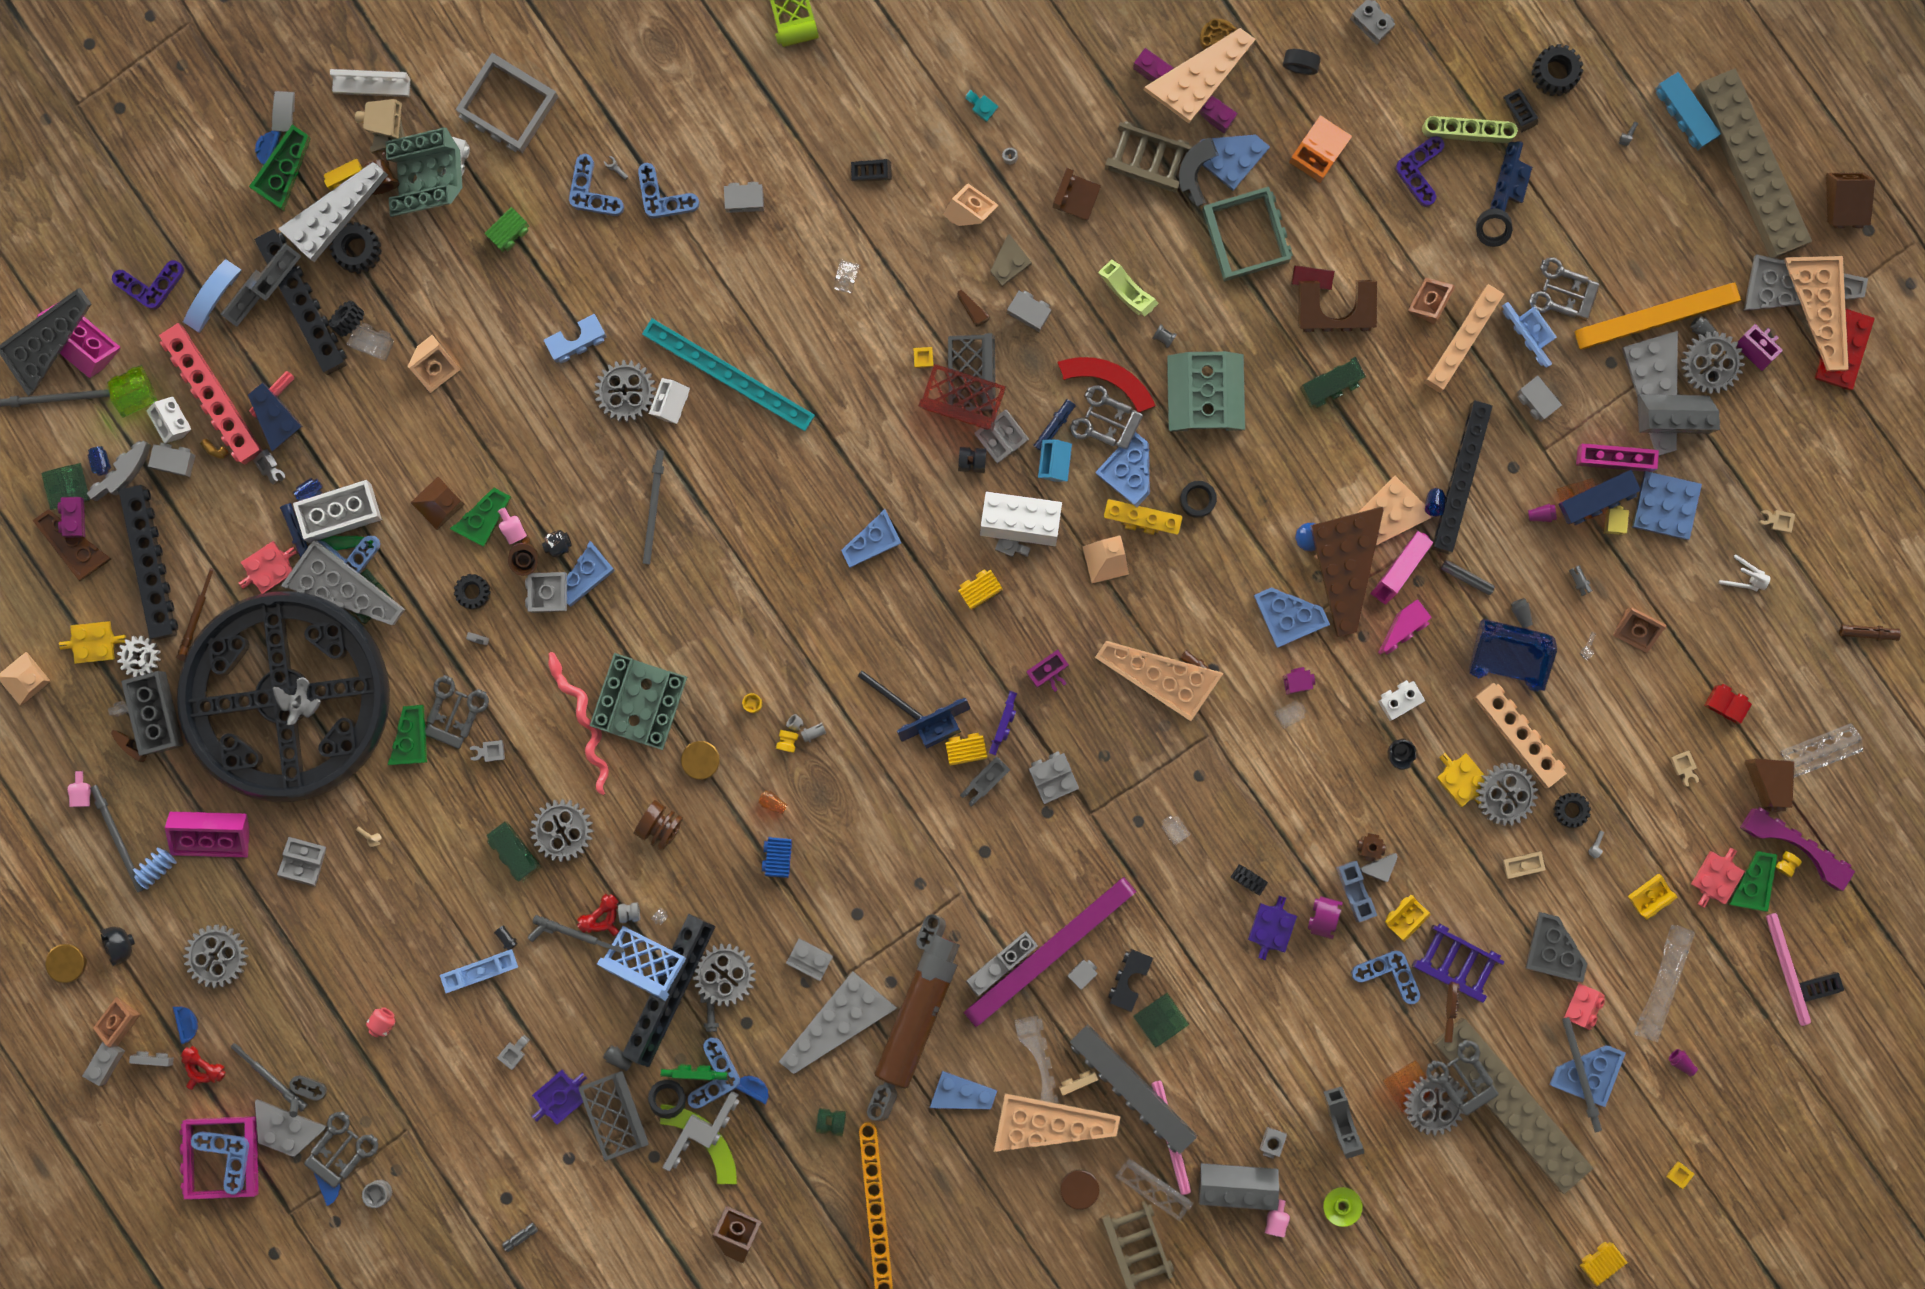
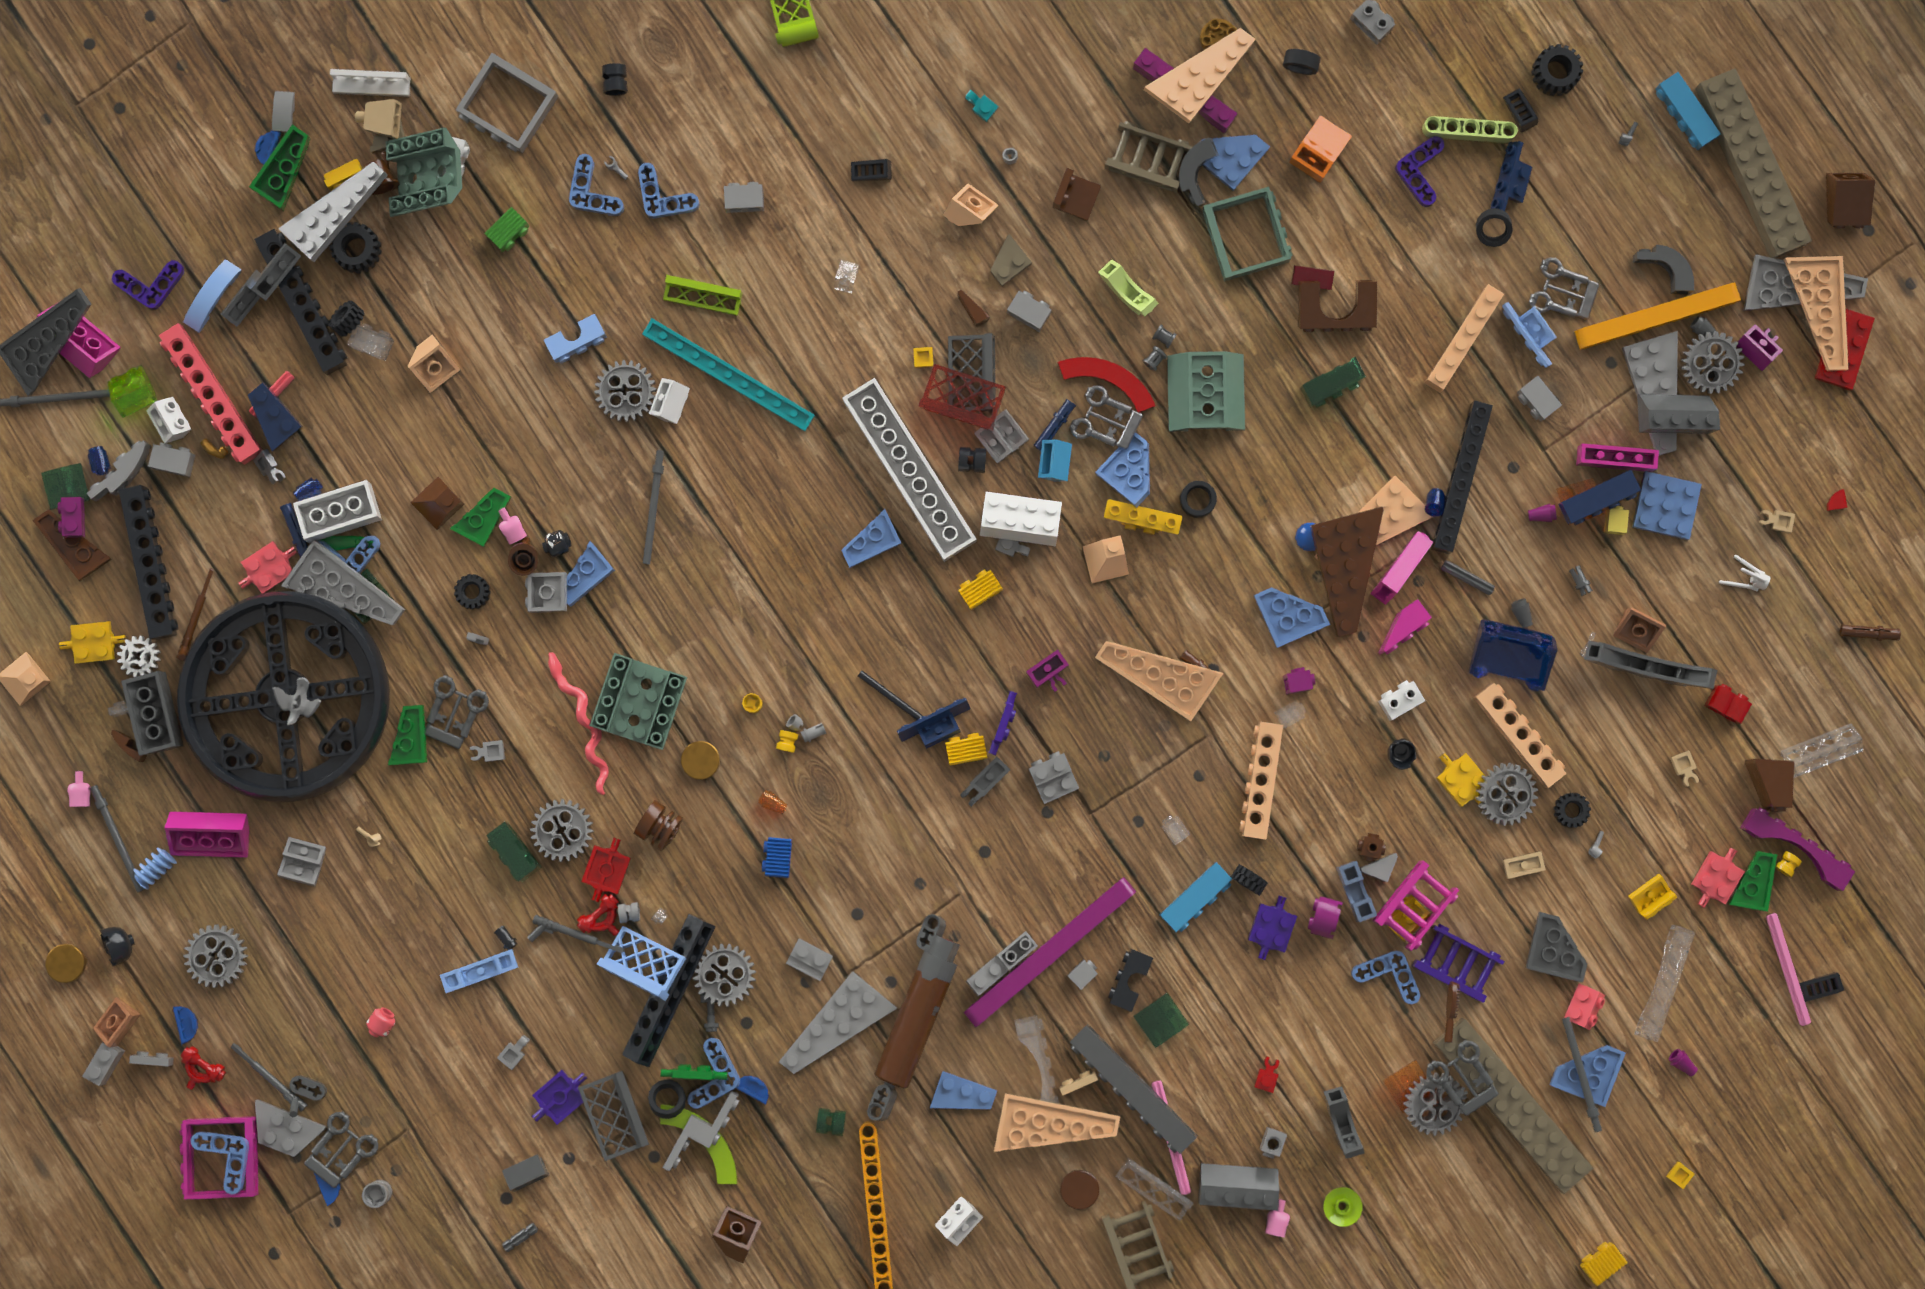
(525, 1173): none -> dark grey hinge
(606, 869): none -> red plate
(614, 79): none -> black wheel
(614, 1057): dark grey cone -> none
(701, 287): none -> lime fence
(909, 469): none -> white brick
(956, 1222): none -> white brick
(1154, 358): none -> dark grey bush
(1195, 897): none -> dark azure brick
(1267, 1078): none -> red plate
(1274, 733): none -> light nougat brick
(1408, 887): none -> dark pink fence
(1431, 300): nougat slope -> none
(1650, 667): none -> dark grey arch
(1673, 262): none -> dark grey arch
(1837, 501): none -> red tile

